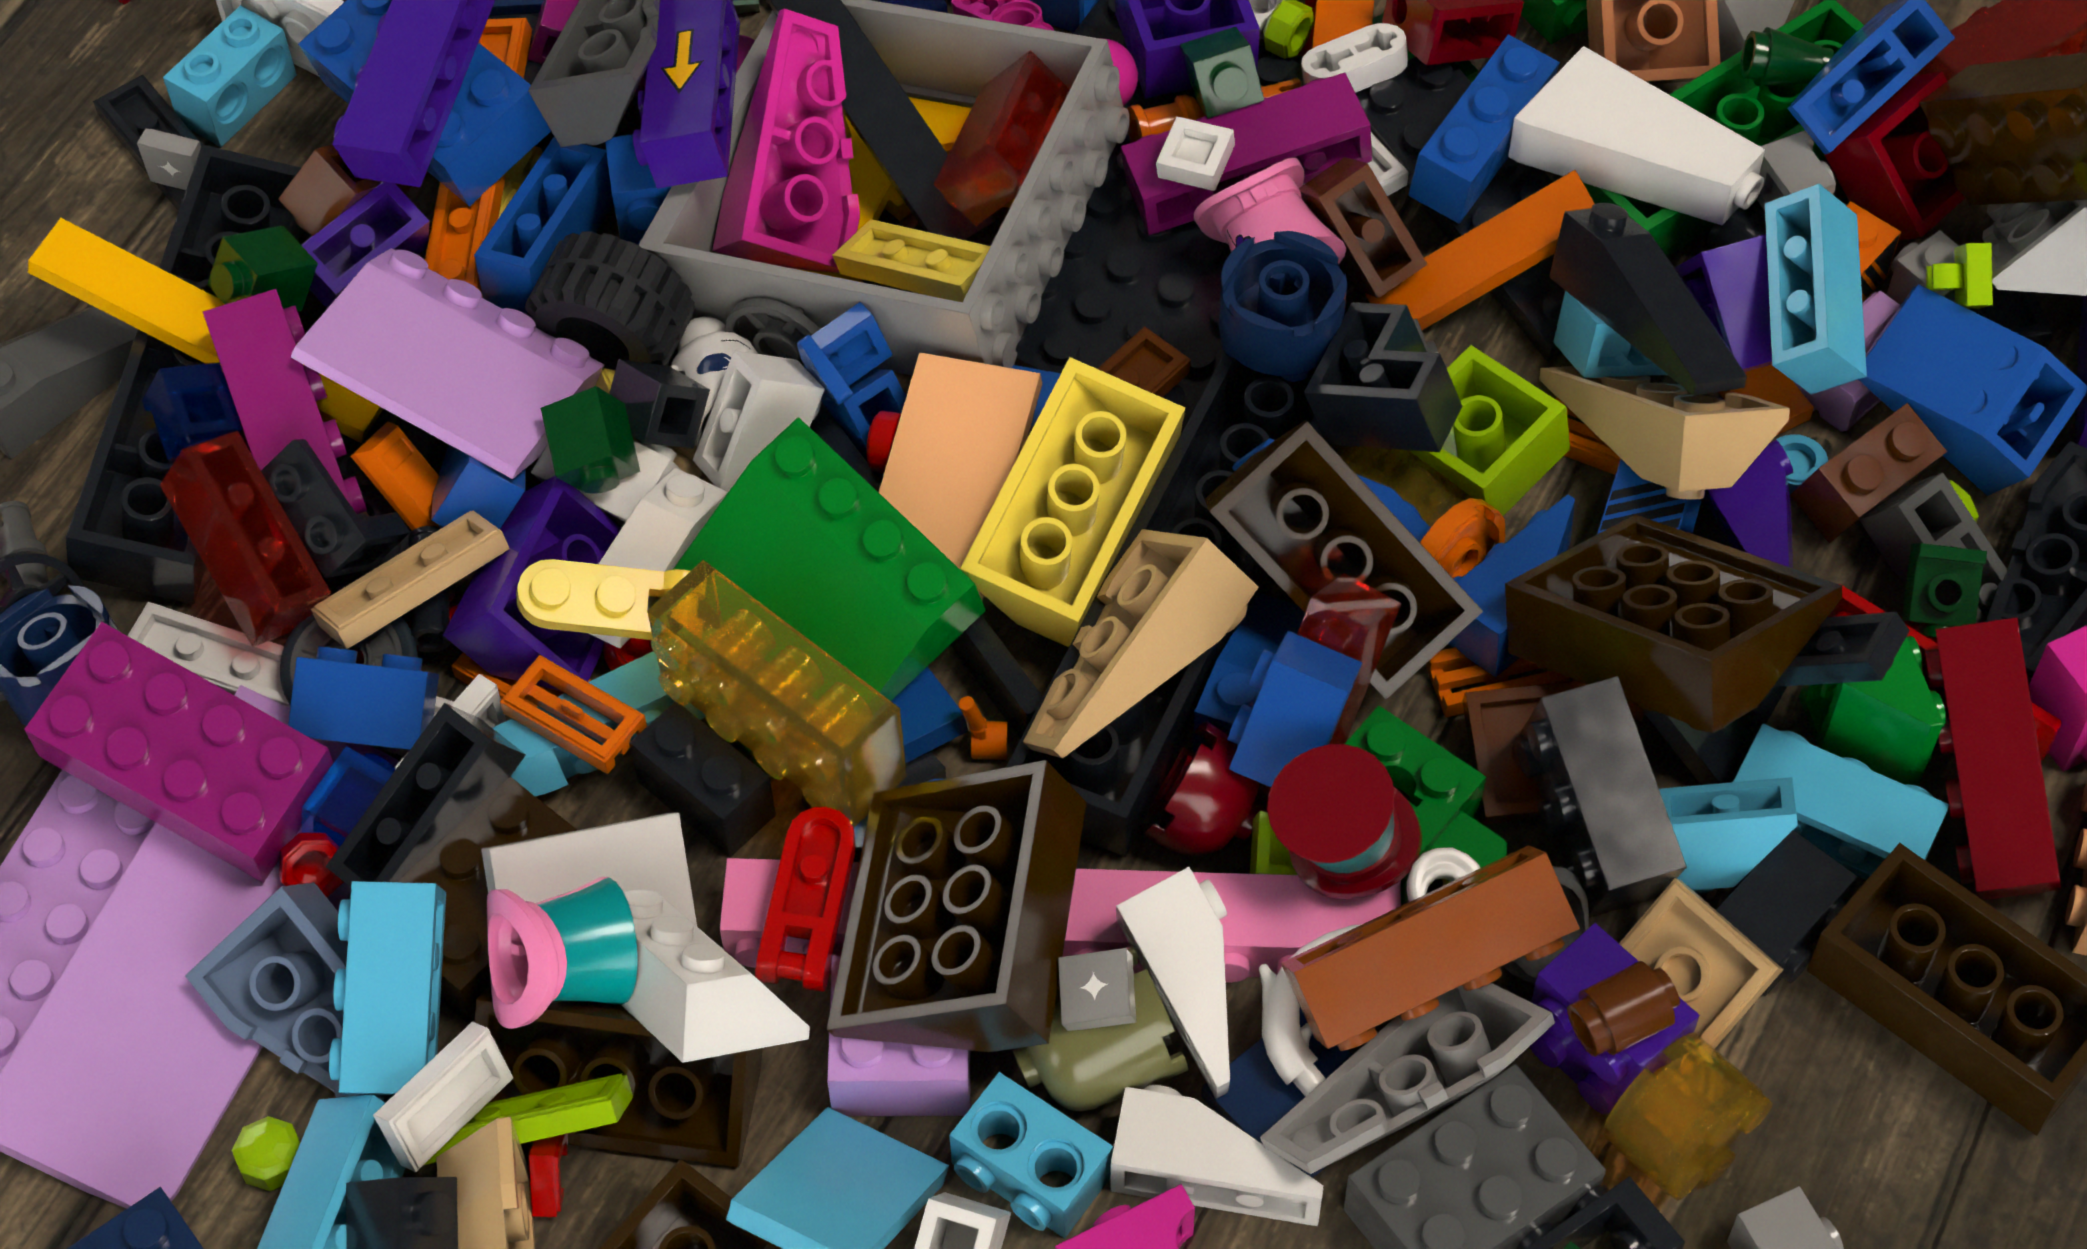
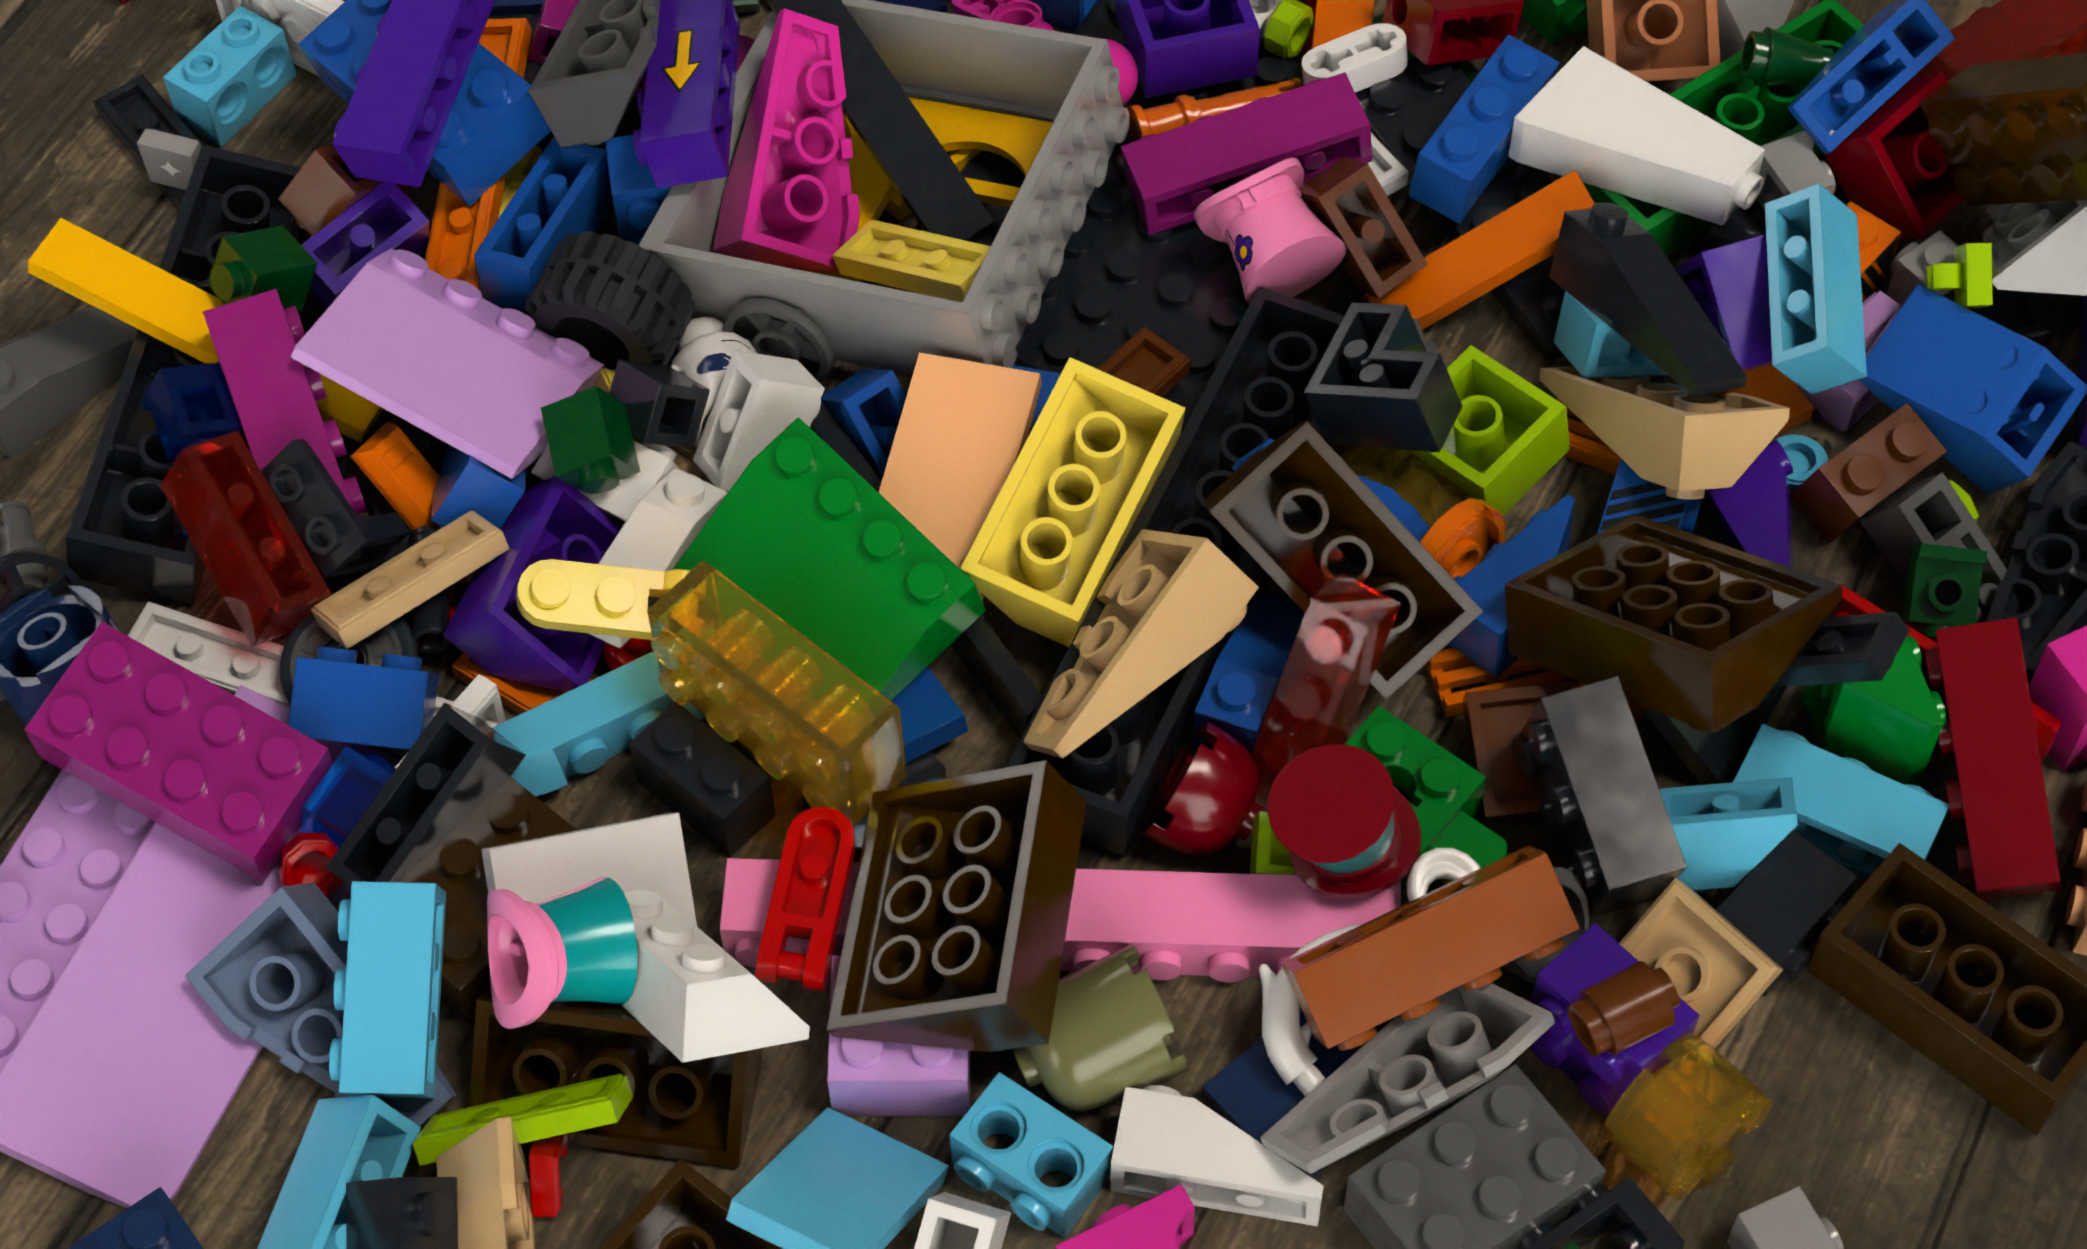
(266, 1152): lime tile -> none
(443, 1096): white tile -> none
(597, 755): orange tile -> none
(844, 351): blue tile -> none
(881, 439): red tile -> none
(987, 737): orange hand -> none
(1001, 138): clear red brick -> none
(1097, 989): light grey tile -> none
(1183, 950): white slope -> none
(1195, 153): white plate -> none
(1222, 72): brick -> none
(1281, 304): dark blue brick -> none
(1296, 708): blue brick -> none

